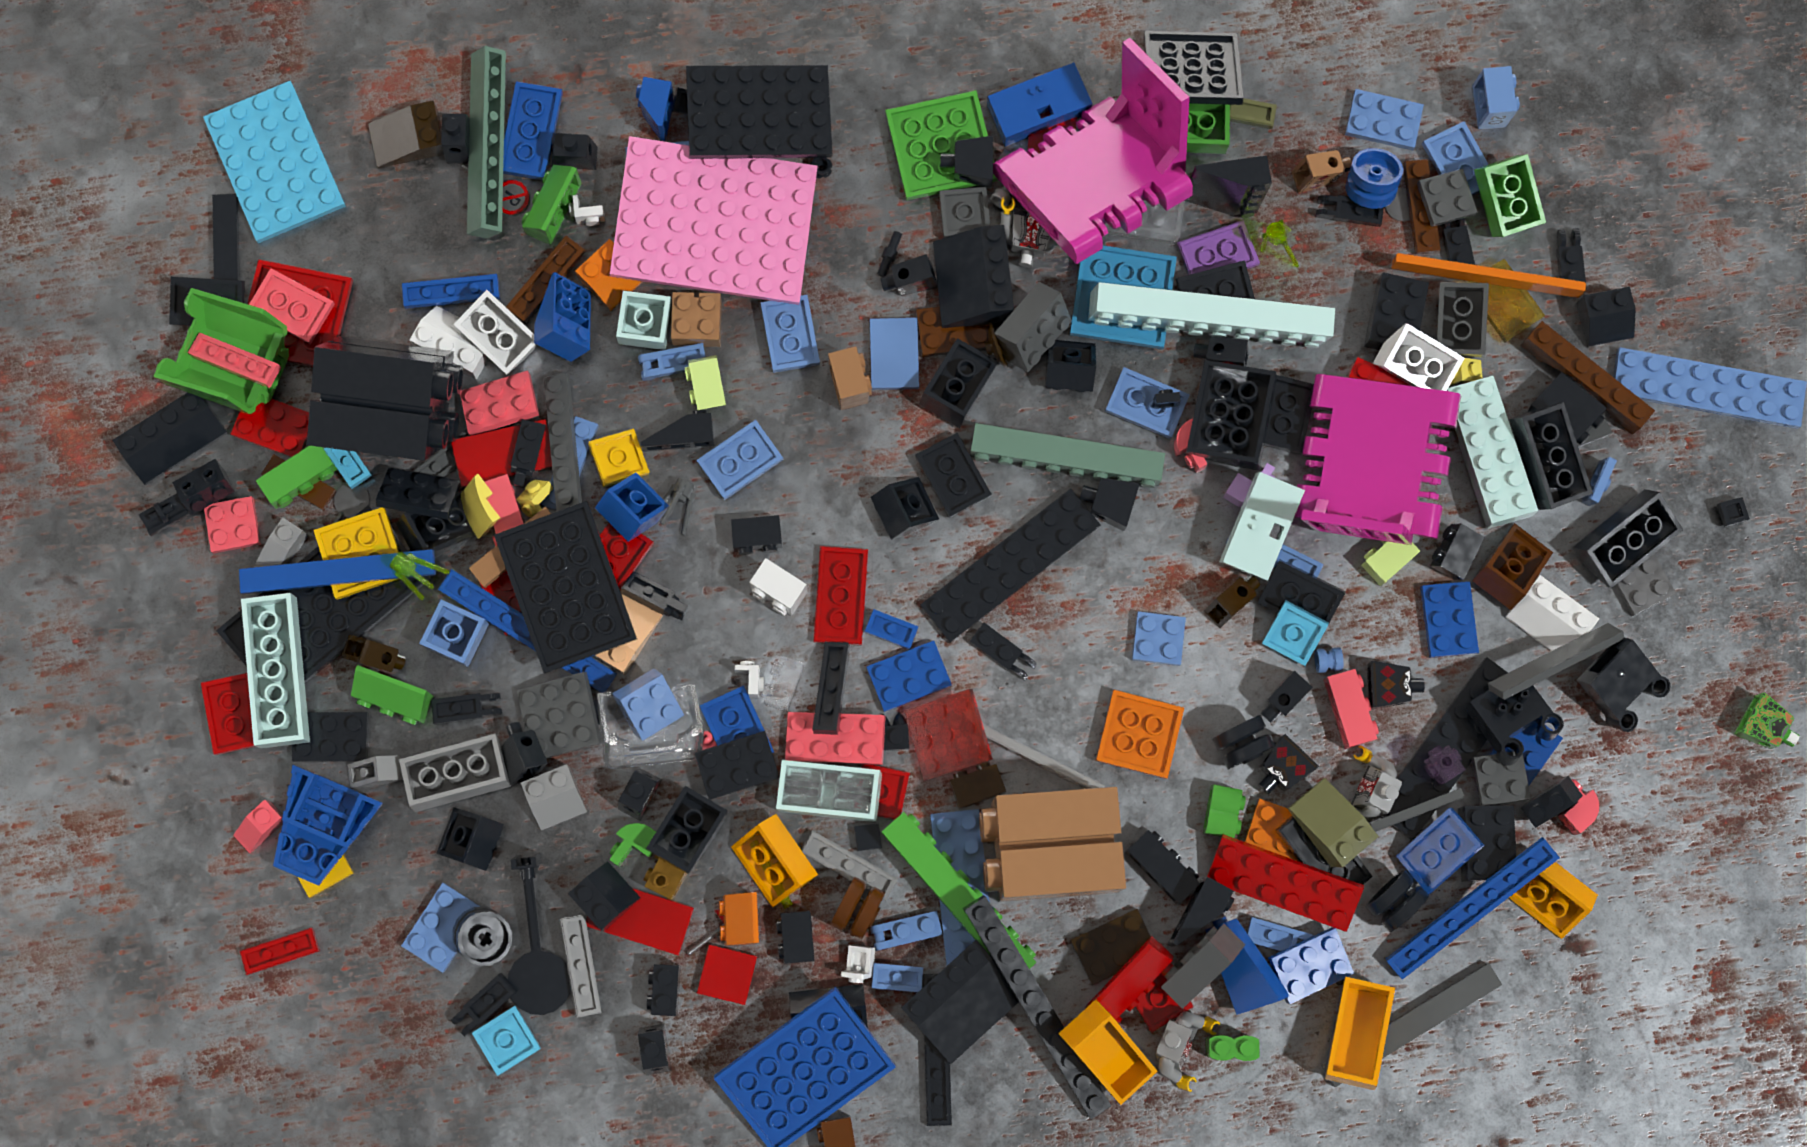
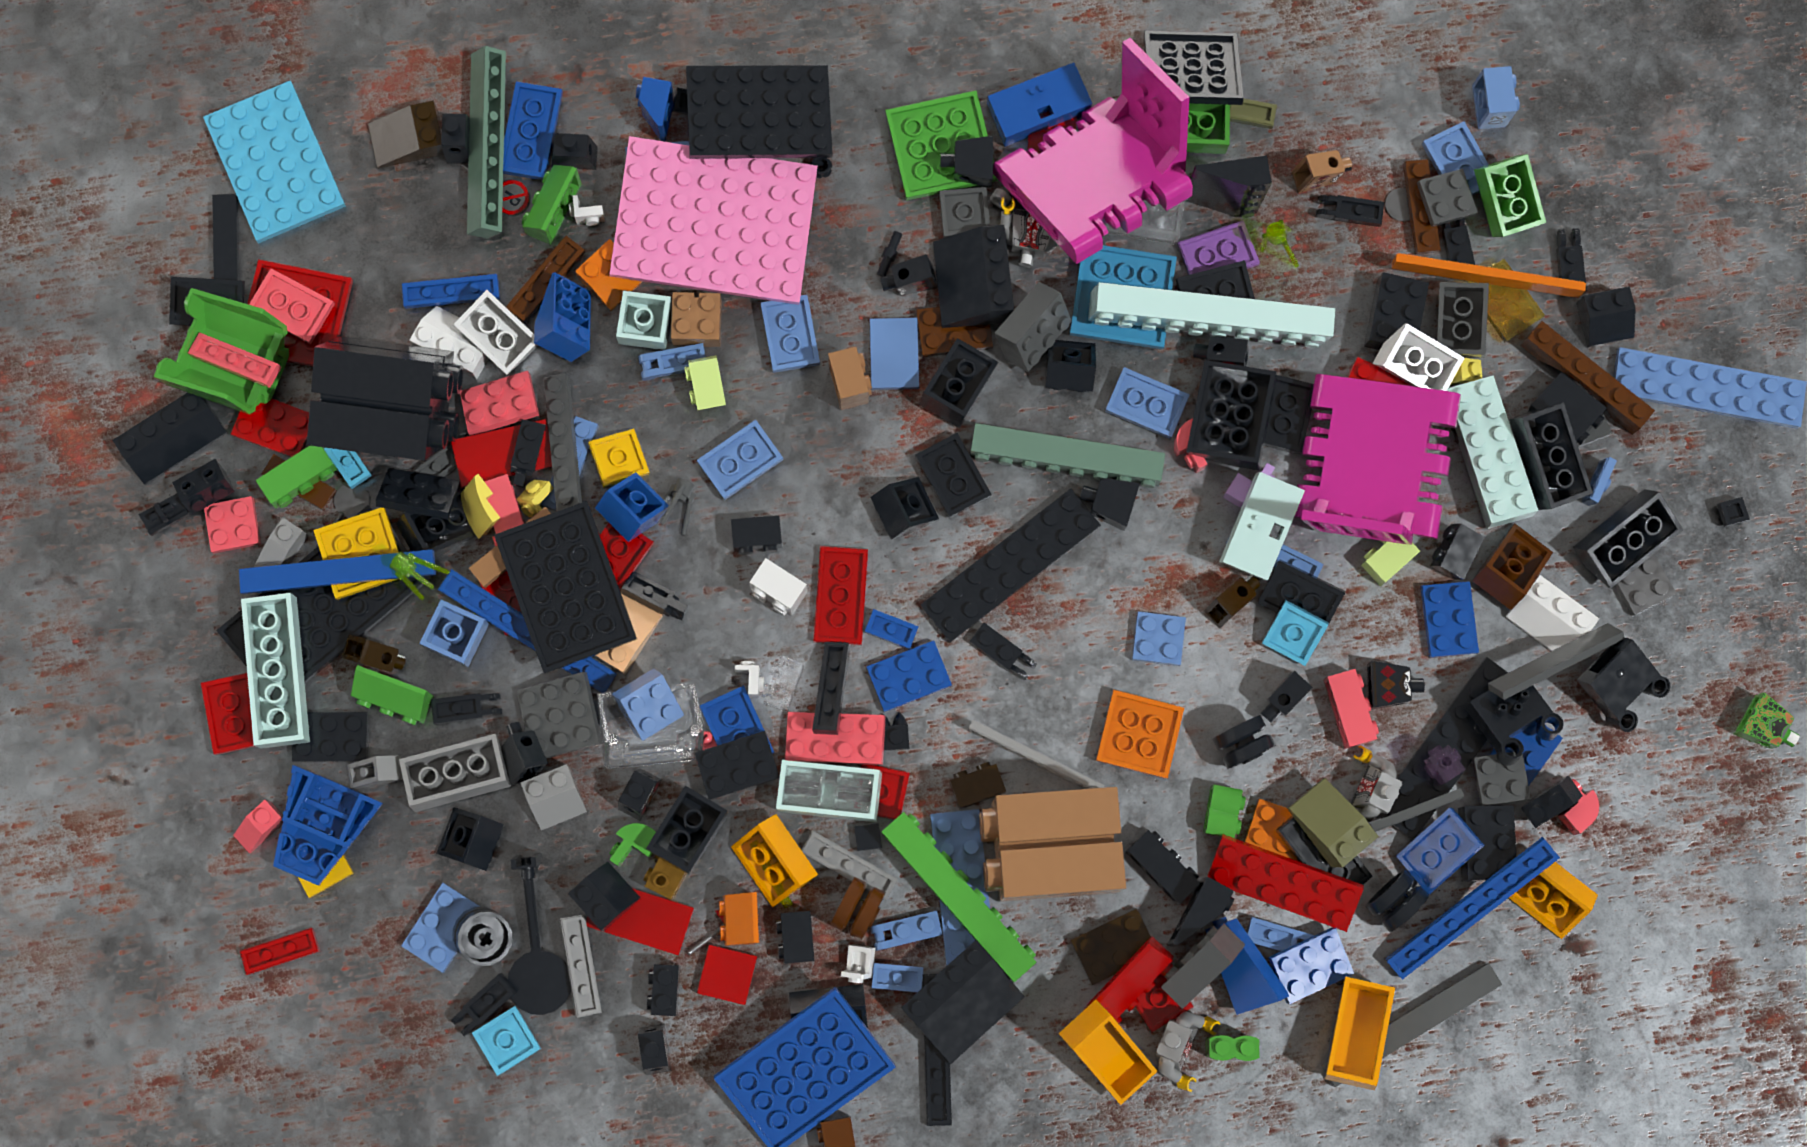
(687, 432): black slope -> none
(948, 734): clear red plate -> none
(993, 346): dark brown dish -> none
(1035, 1005): black plate -> none
(1166, 399): black plate -> none
(1285, 766): black torso -> none
(1331, 659): medium blue wheel -> none
(1374, 178): blue wheel -> none
(1384, 119): medium blue plate -> none

